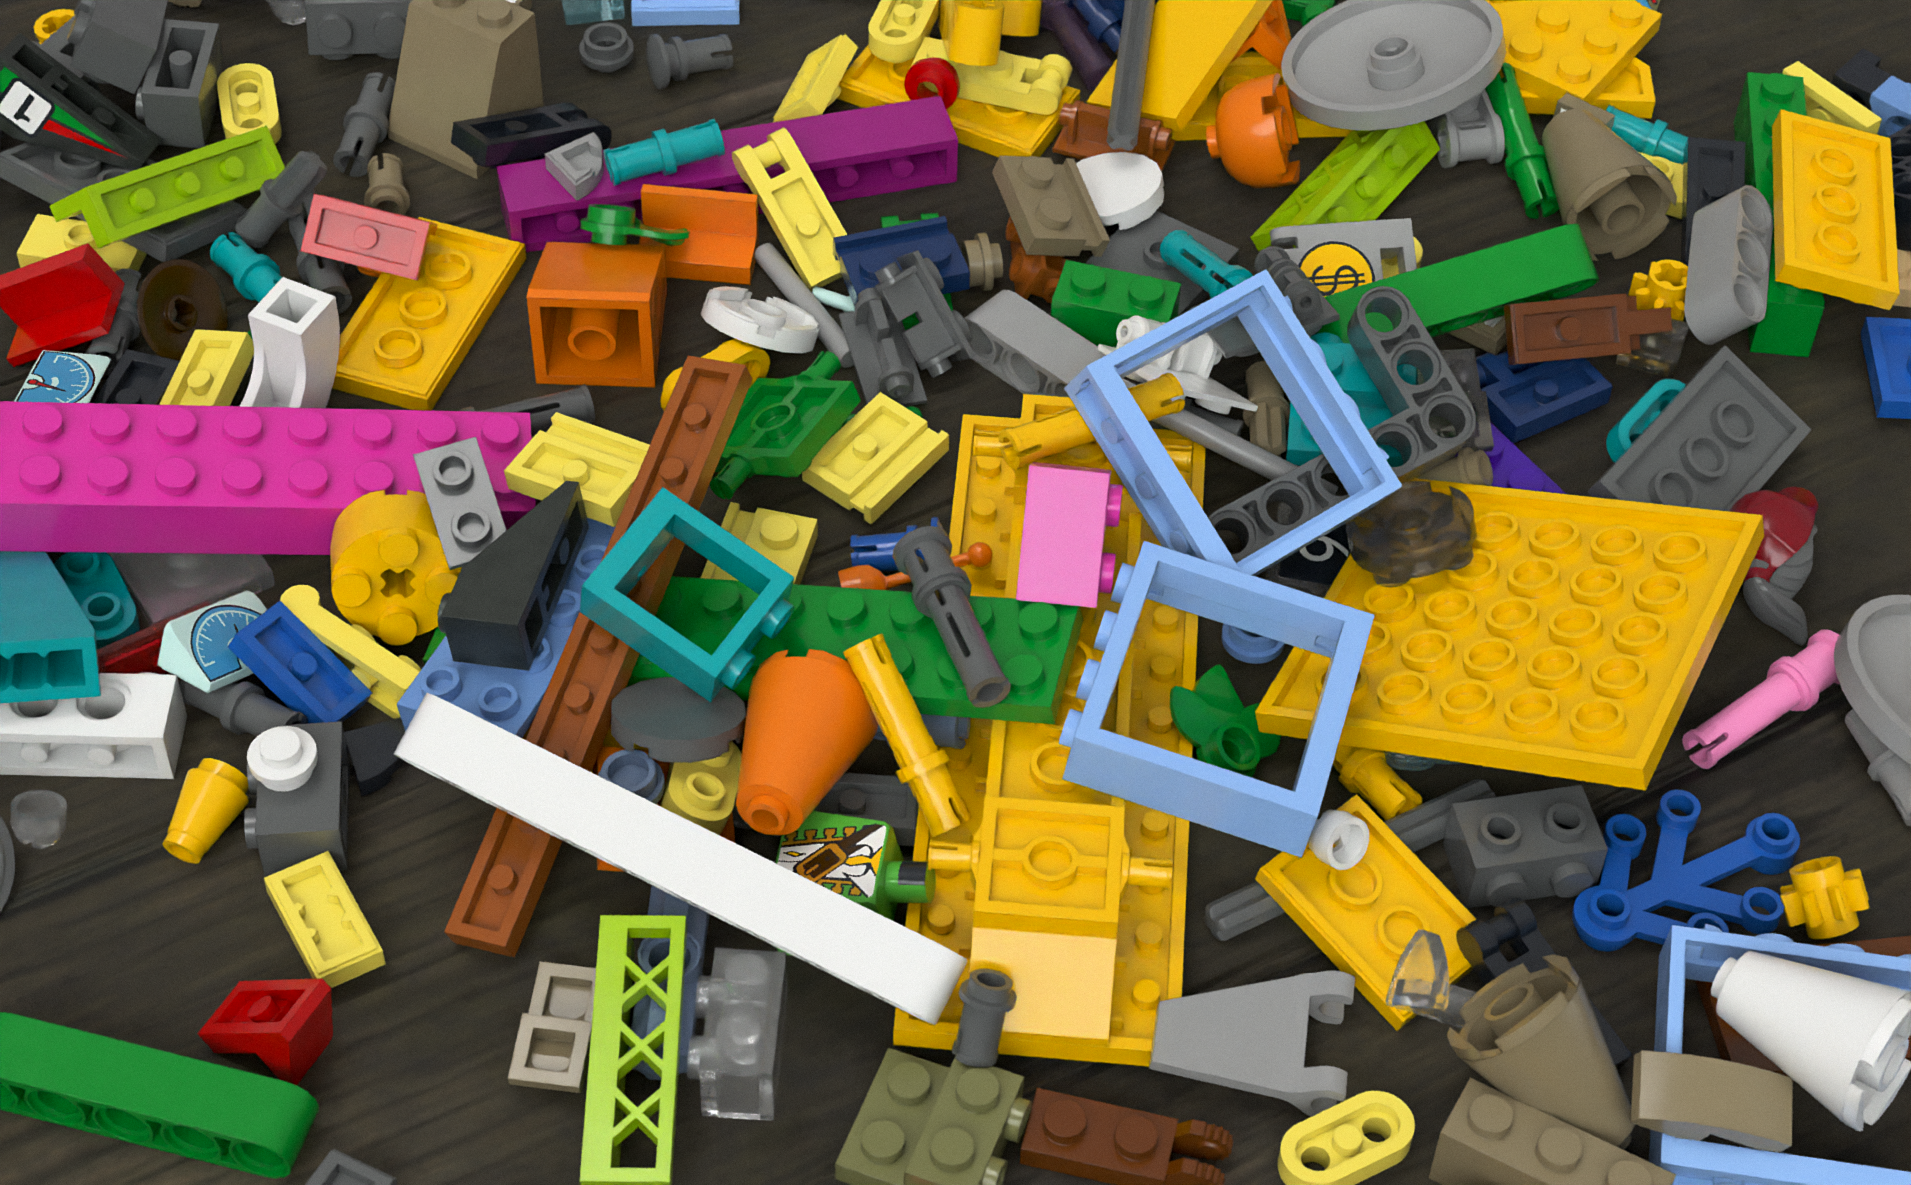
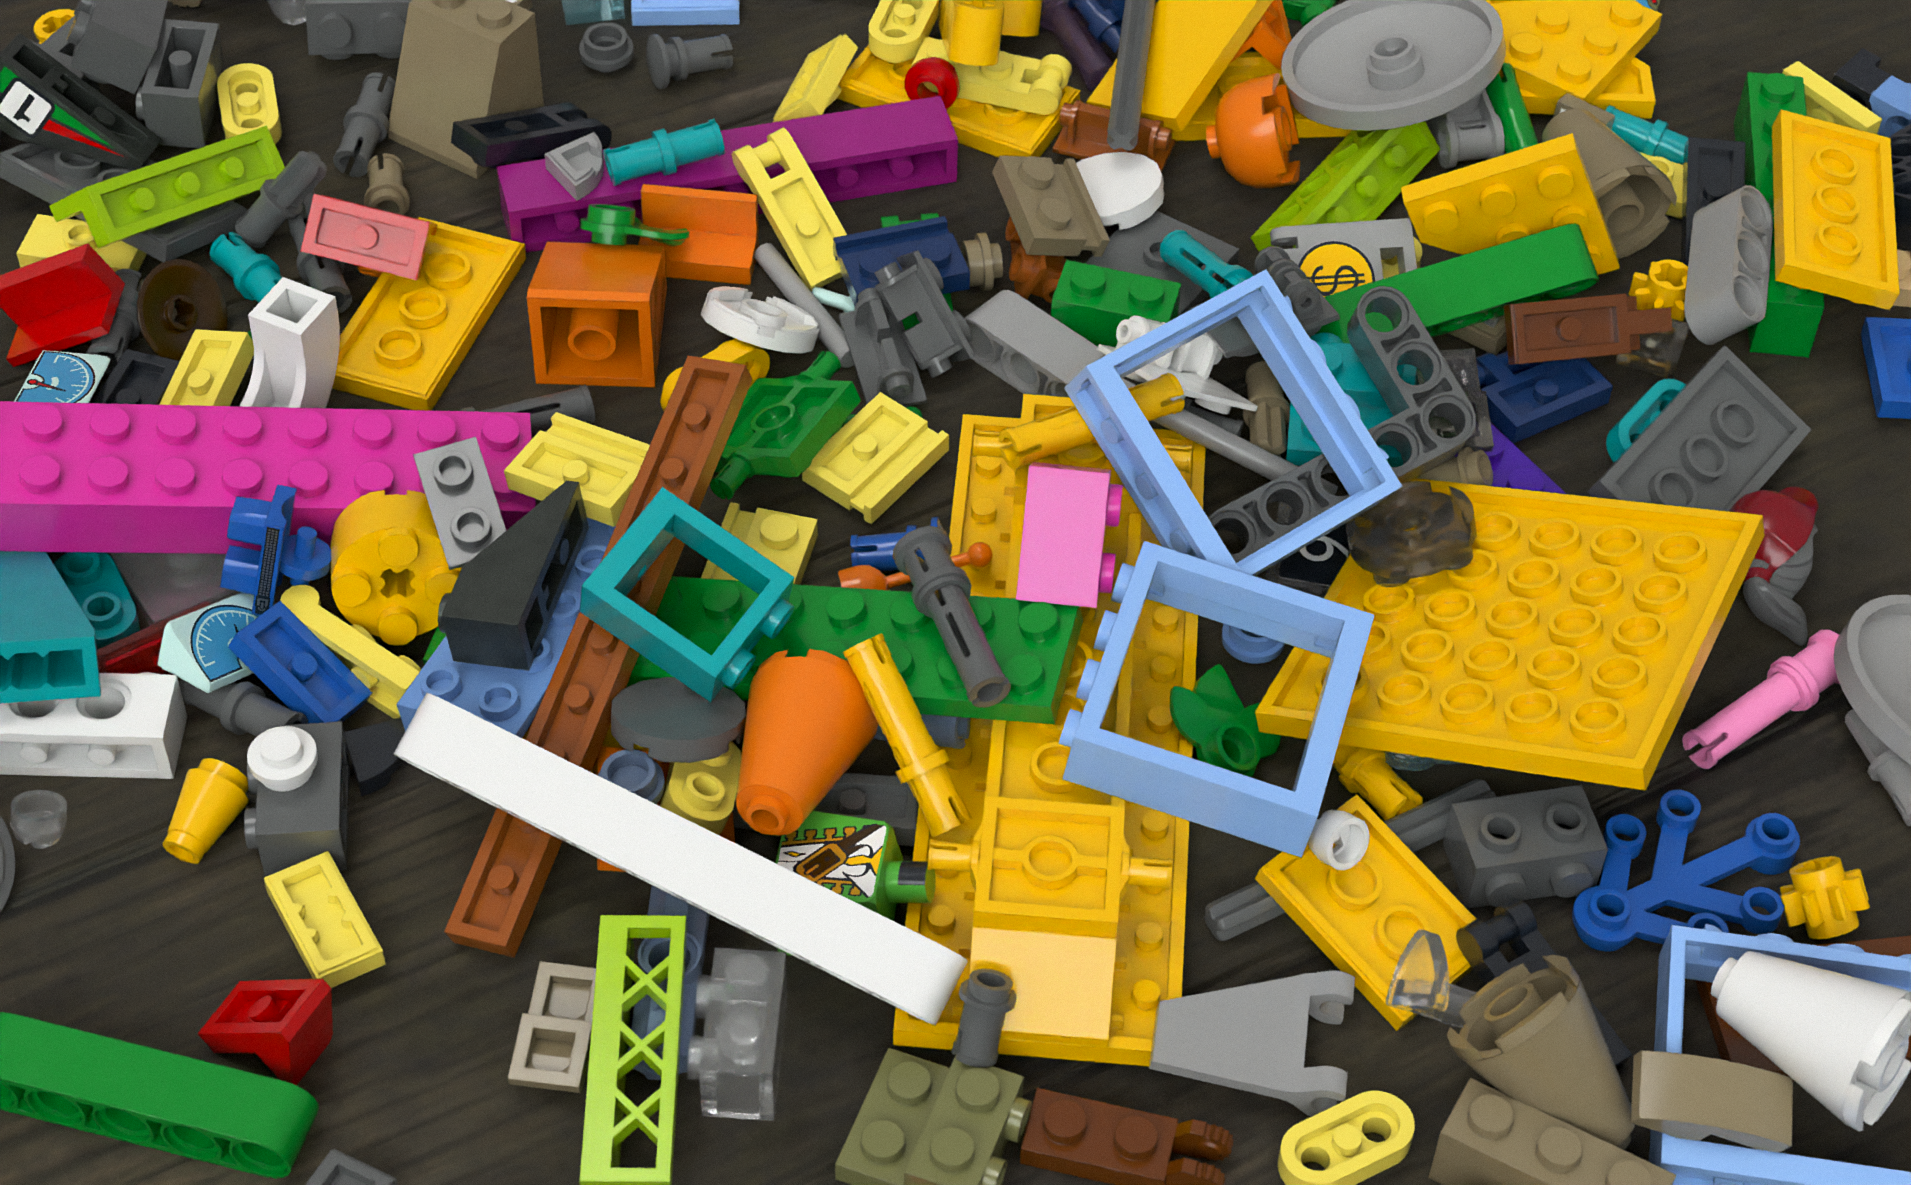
(269, 525): none -> blue hips
(1511, 200): none -> yellow plate

